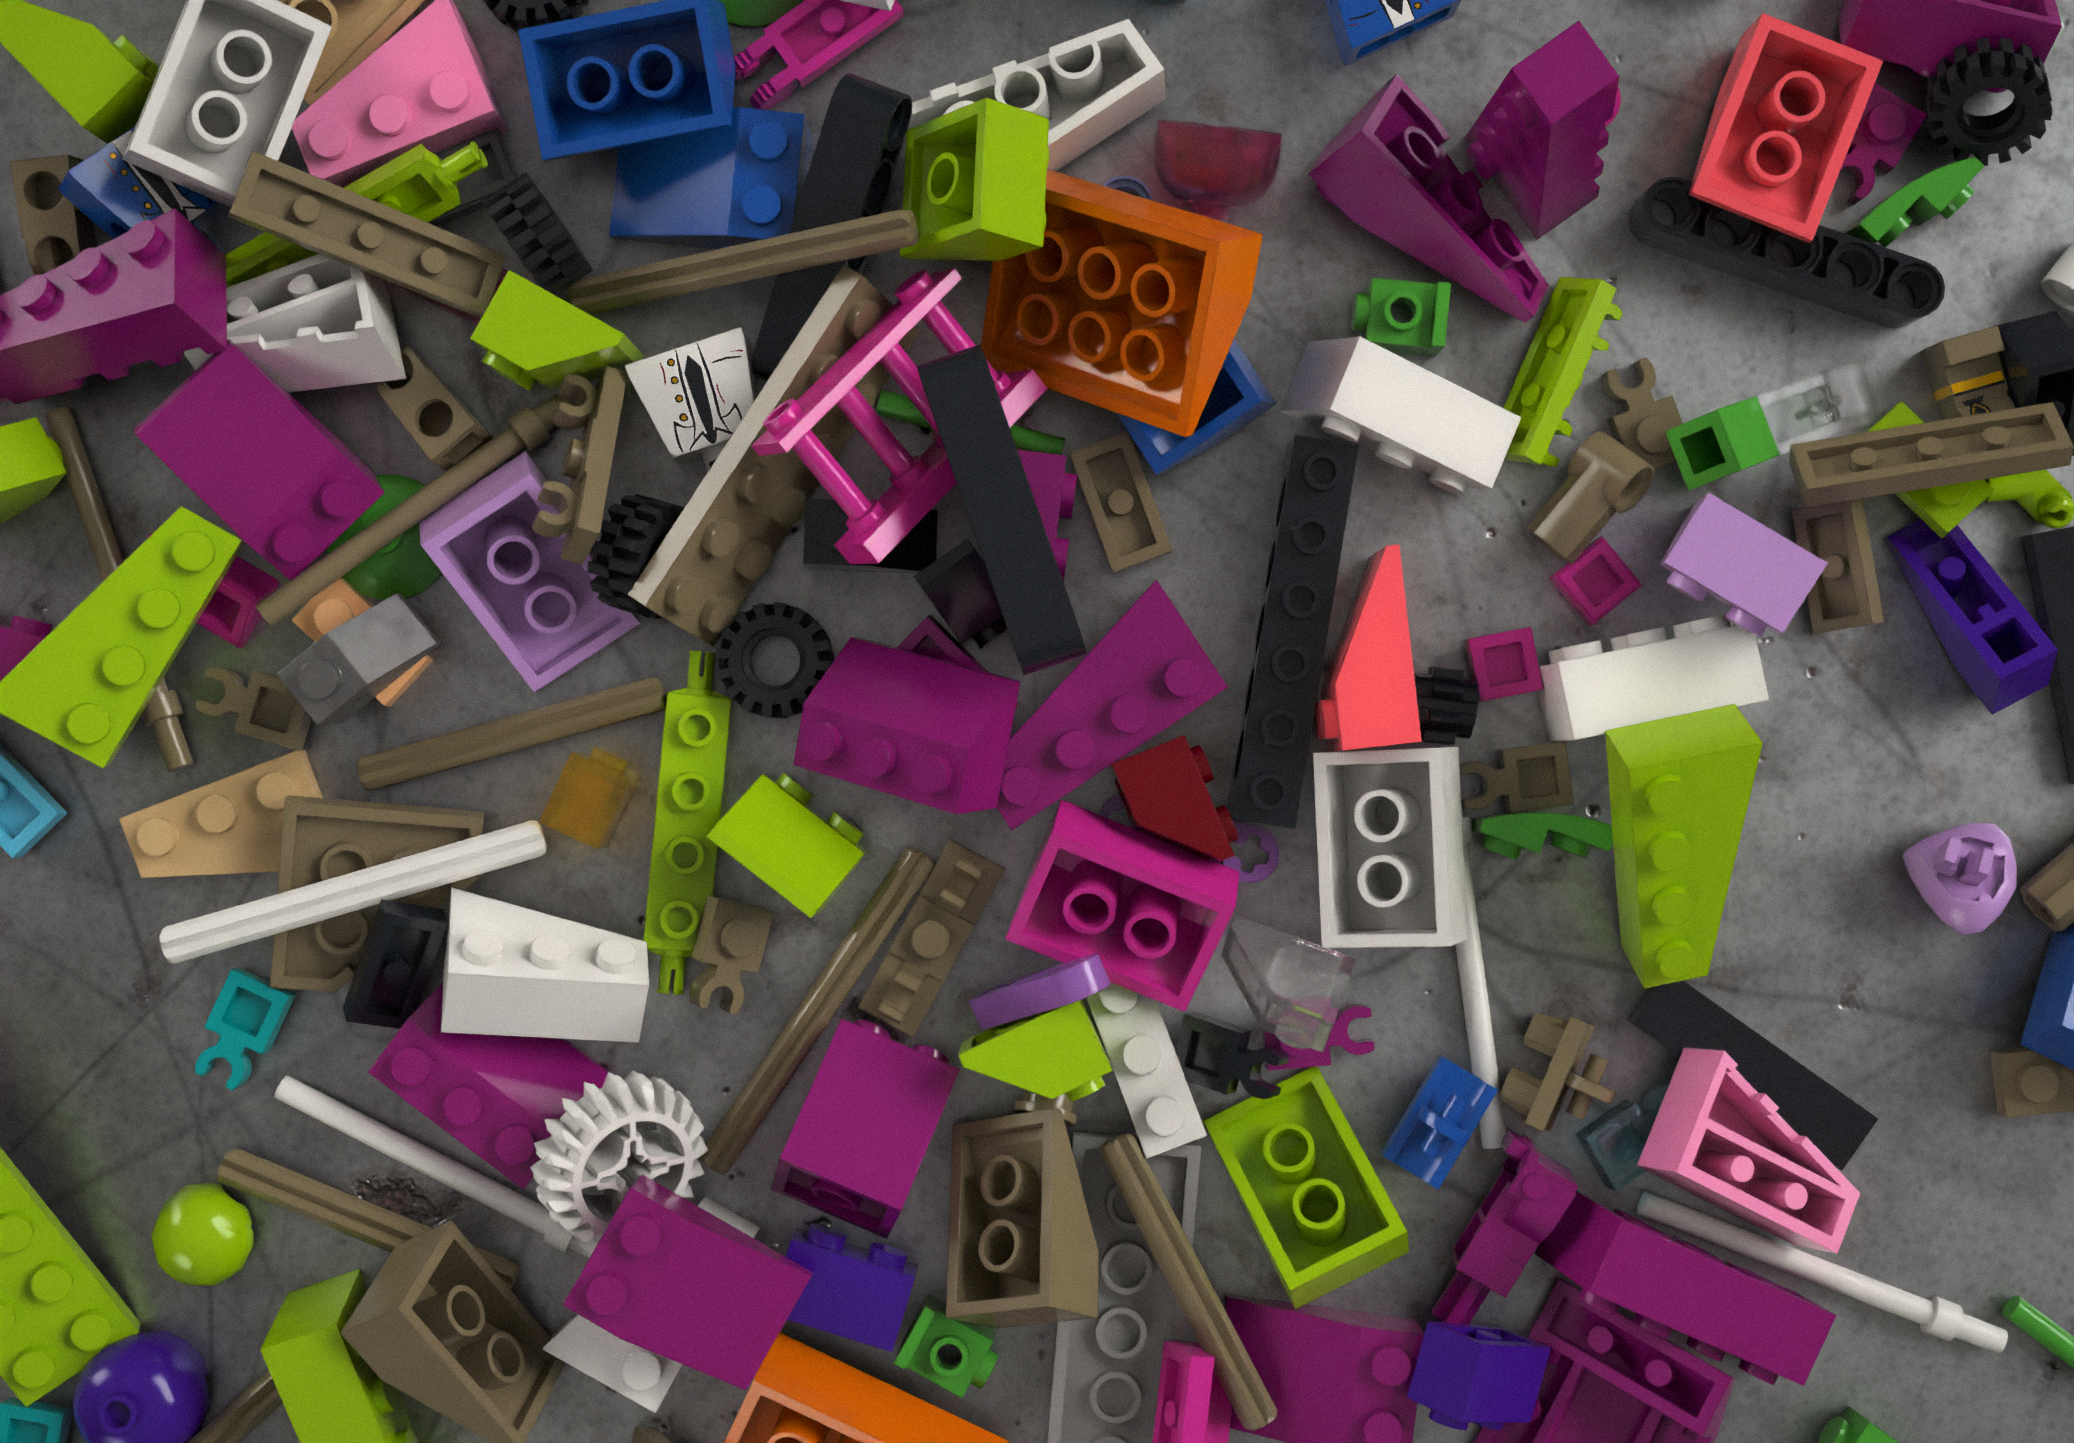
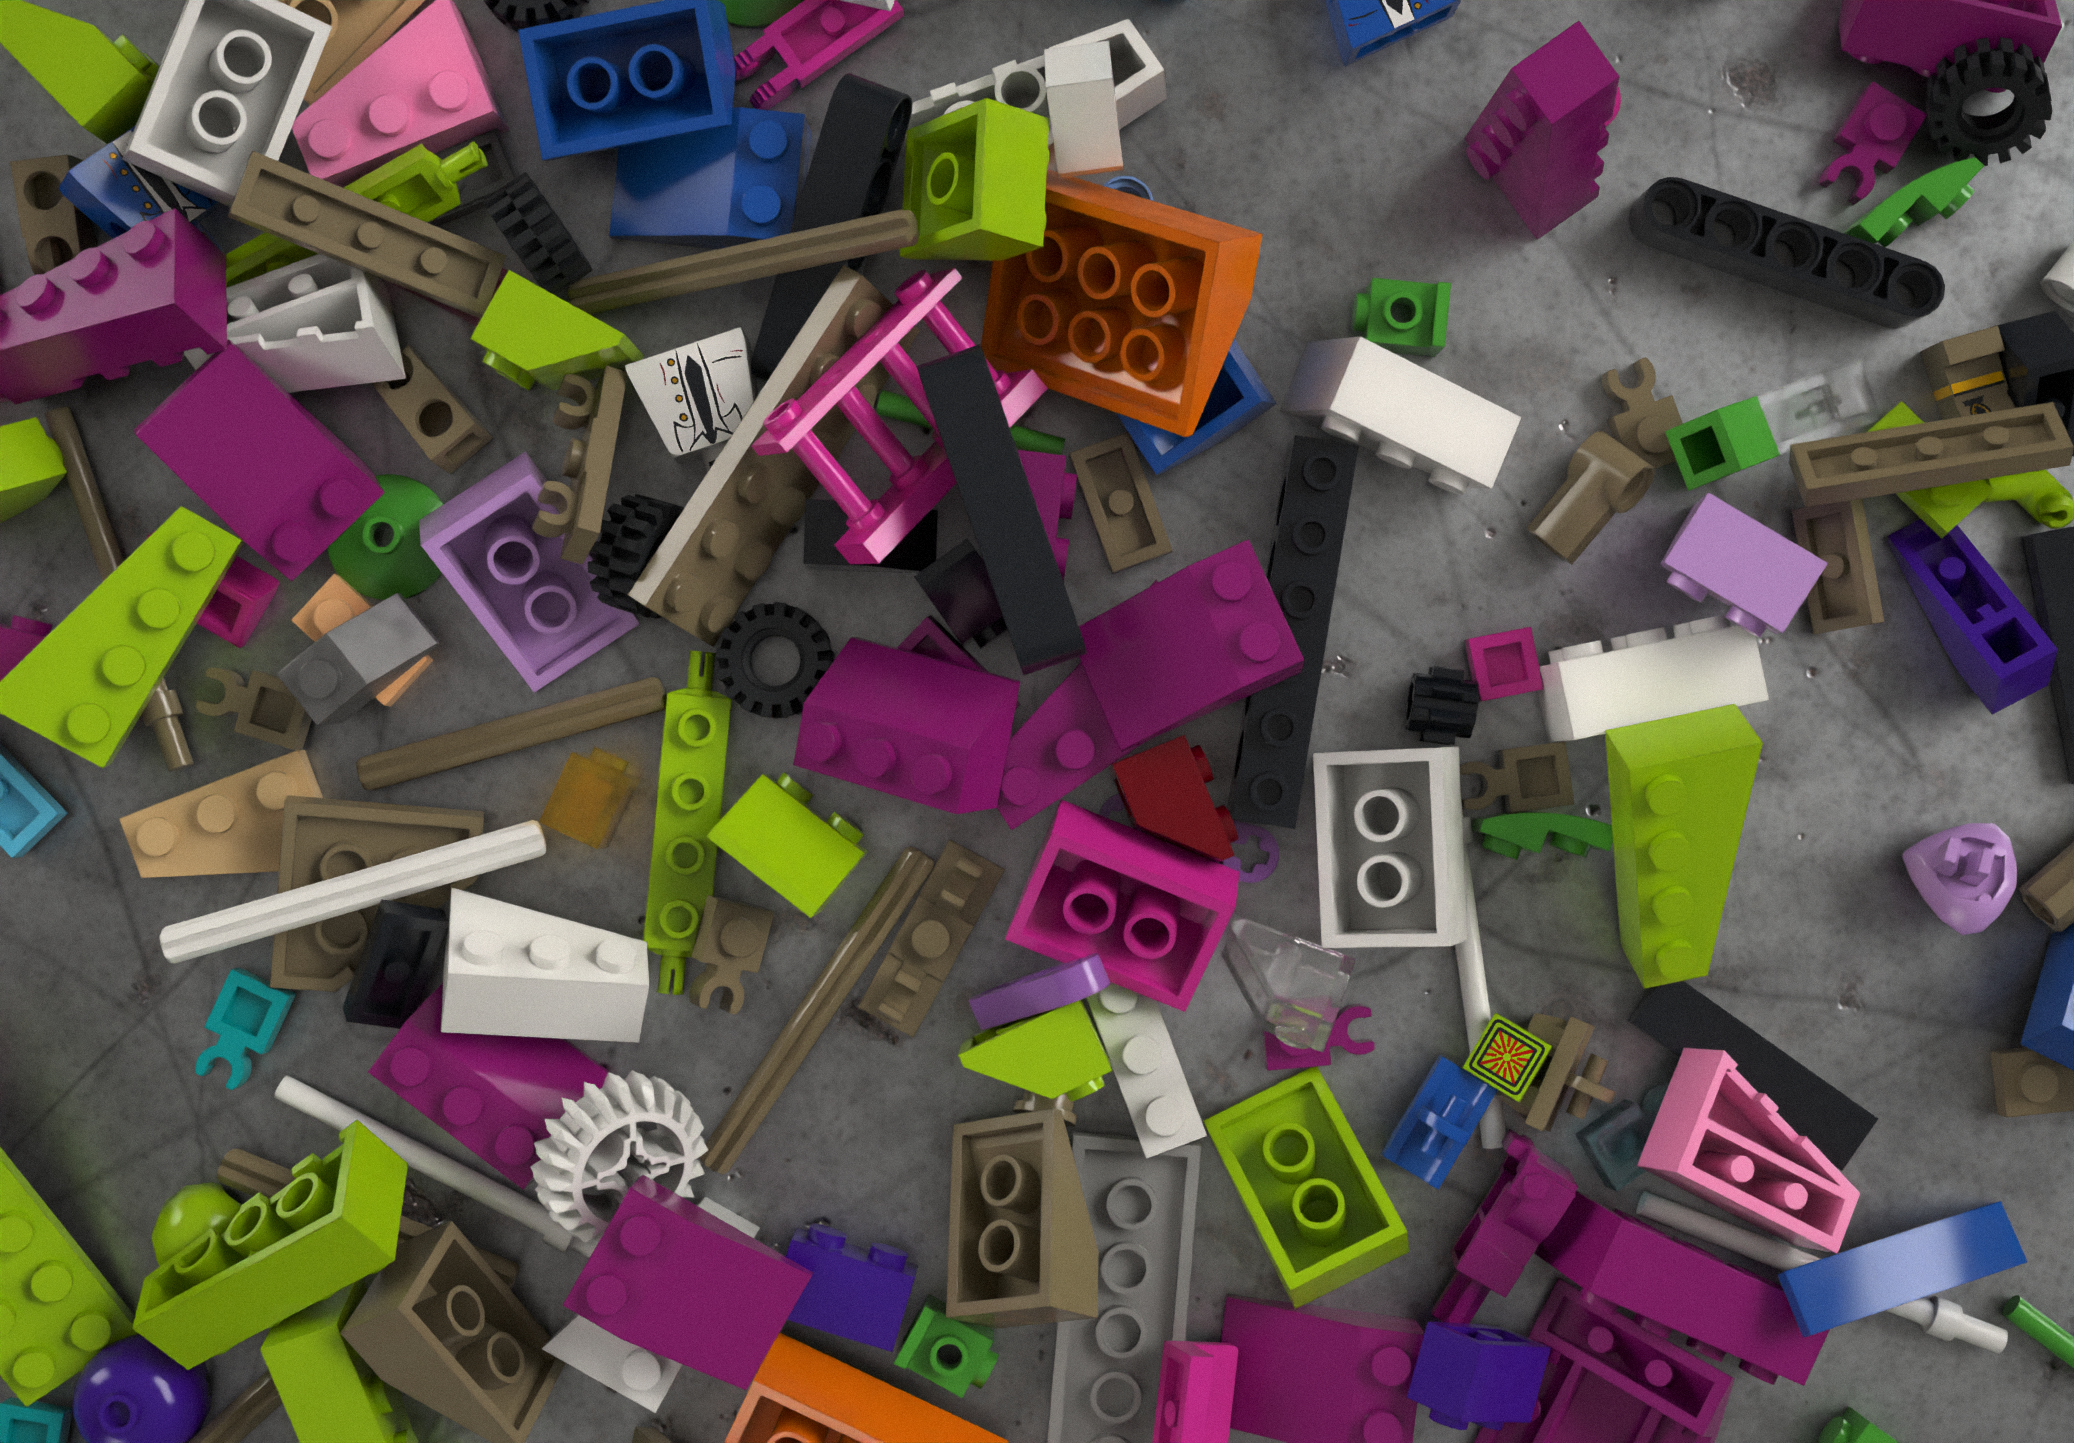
(279, 1252): none -> lime wedge
(525, 430): dark tan bar -> none
(865, 1127): magenta slope -> none
(1083, 109): none -> white slope
(1188, 646): none -> magenta slope
(1188, 1281): dark tan axle -> none
(1215, 165): clear pink cylinder -> none
(1218, 1057): black plate -> none
(1371, 678): coral slope -> none
(1406, 189): magenta wedge -> none
(1507, 1057): none -> tile
(1557, 365): lime plate -> none
(1595, 581): dark pink tile -> none
(1783, 126): coral slope -> none
(1901, 1268): none -> blue slope

